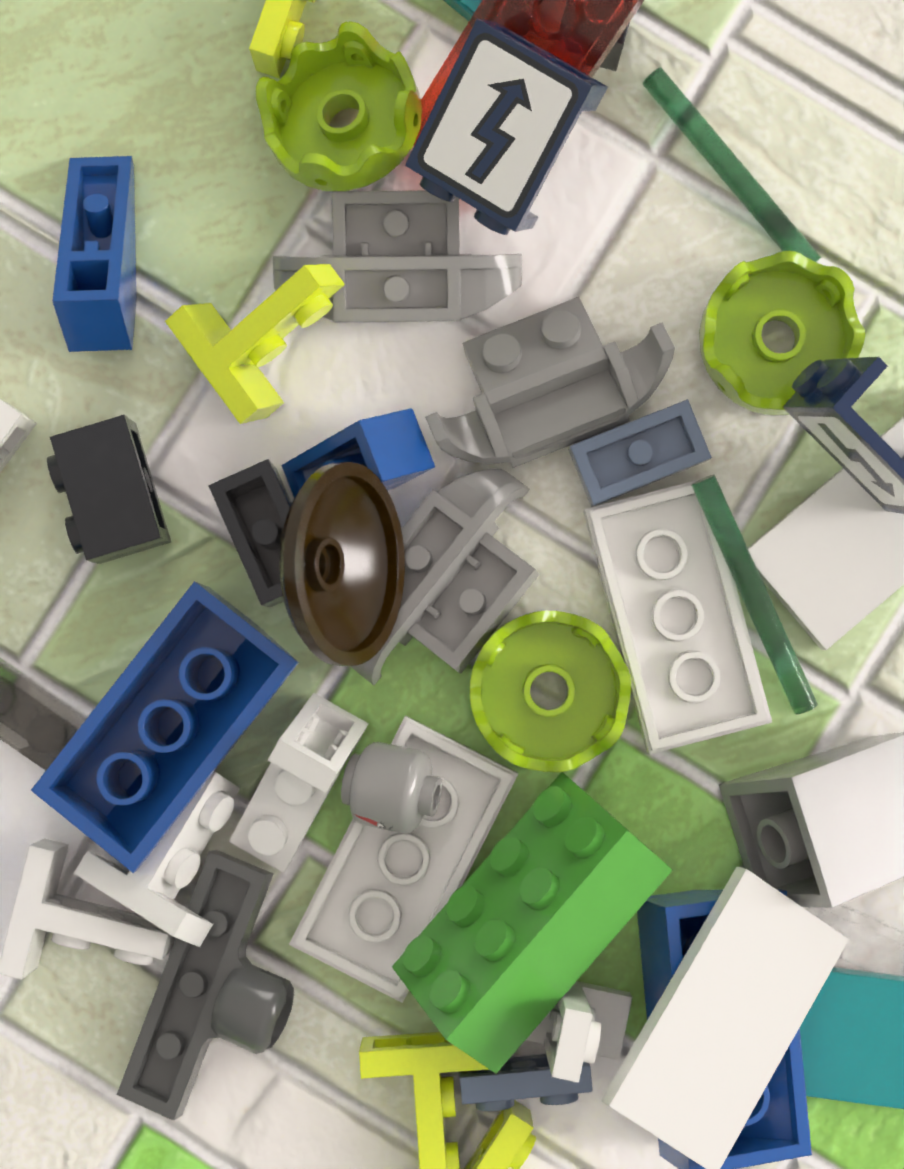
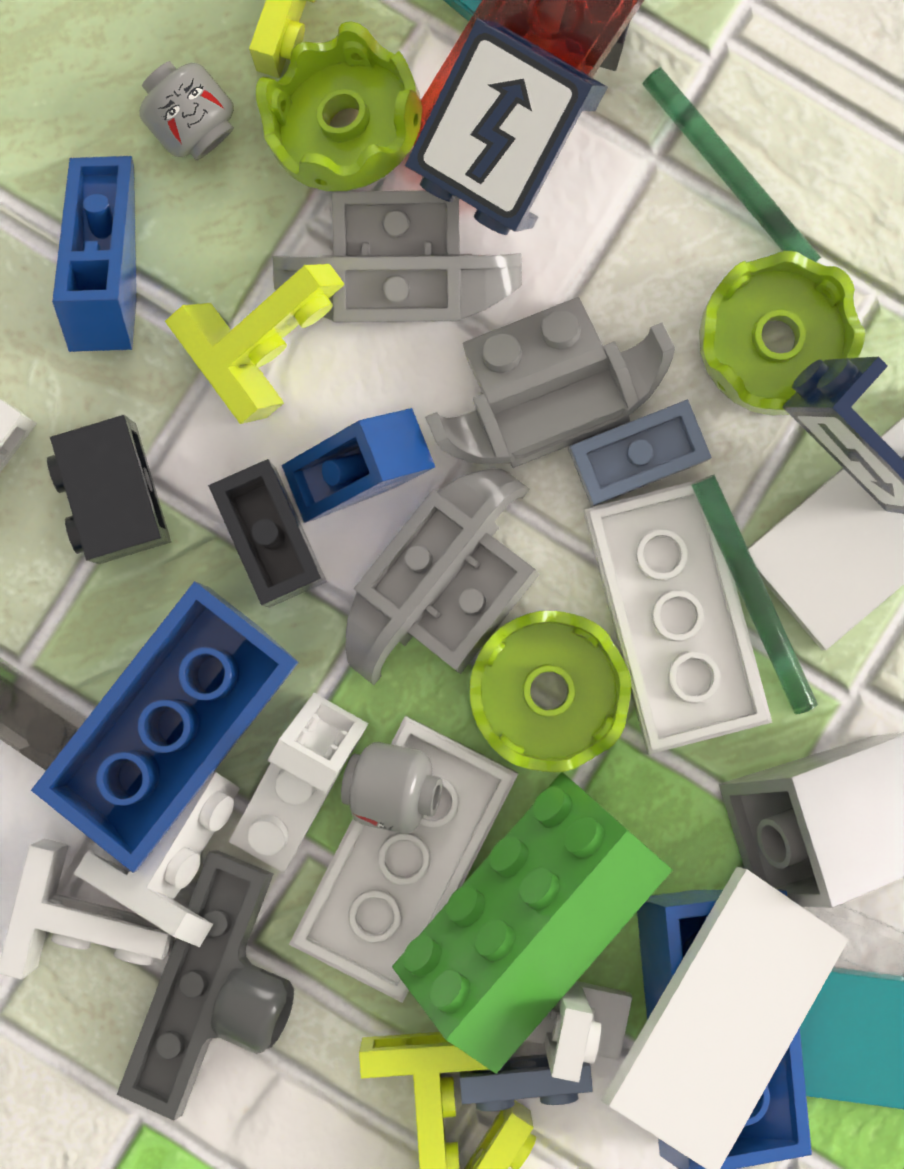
(186, 109): none -> light grey head
(342, 564): dark brown dish -> none

